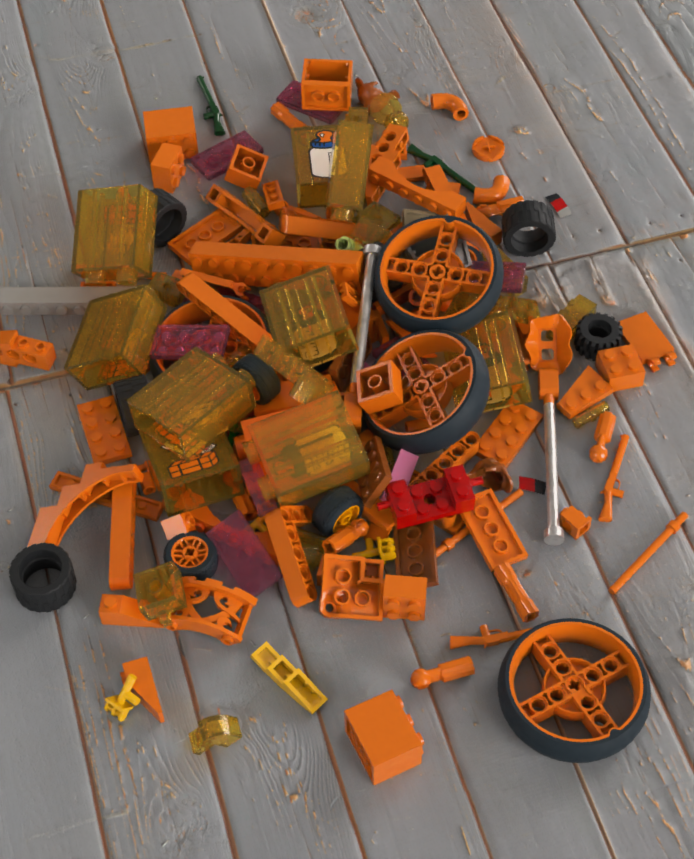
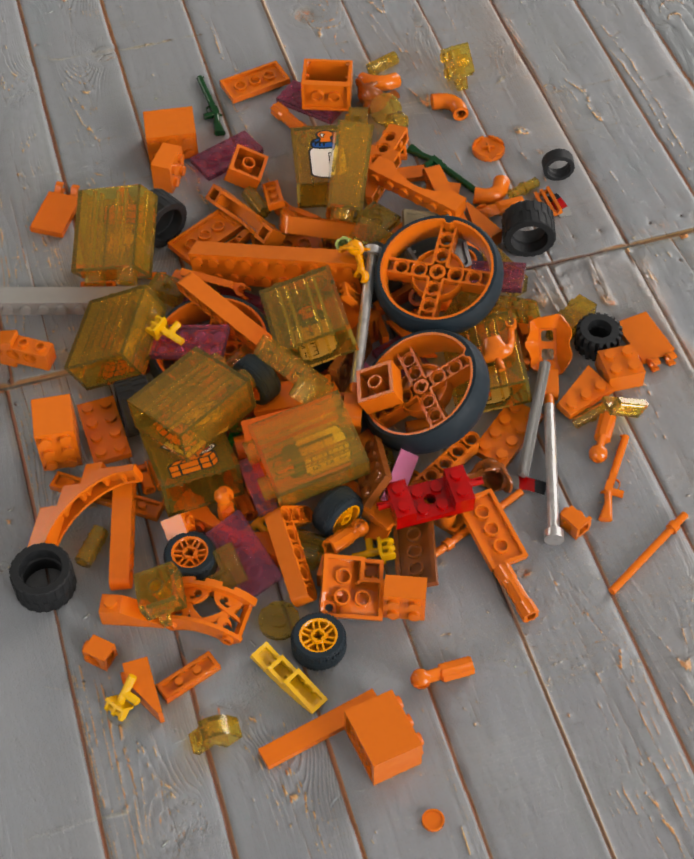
(56, 211): none -> orange tile
(56, 432): none -> orange container
(91, 546): none -> clear yellow axle
(99, 652): none -> orange brick
(160, 327): none -> yellow arm
(188, 677): none -> orange tile
(224, 497): none -> orange piece
(230, 566): none -> clear yellow tile
(254, 82): none -> orange plate
(278, 620): none -> clear yellow tile
(309, 733): none -> orange tile
(318, 641): none -> wheel
(356, 249): none -> light orange piece
(382, 63): none -> clear yellow axle
(385, 82): none -> orange cylinder
(433, 820): none -> orange piece
(457, 64): none -> clear yellow hinge
(486, 639): orange piece -> none
(495, 349): none -> orange piece
(523, 188): none -> clear yellow pin
(533, 420): none -> light grey axle
(543, 193): none -> orange tile
(560, 173): none -> black tyre
(621, 658): orange wheel -> none
(624, 406): none -> clear yellow panel

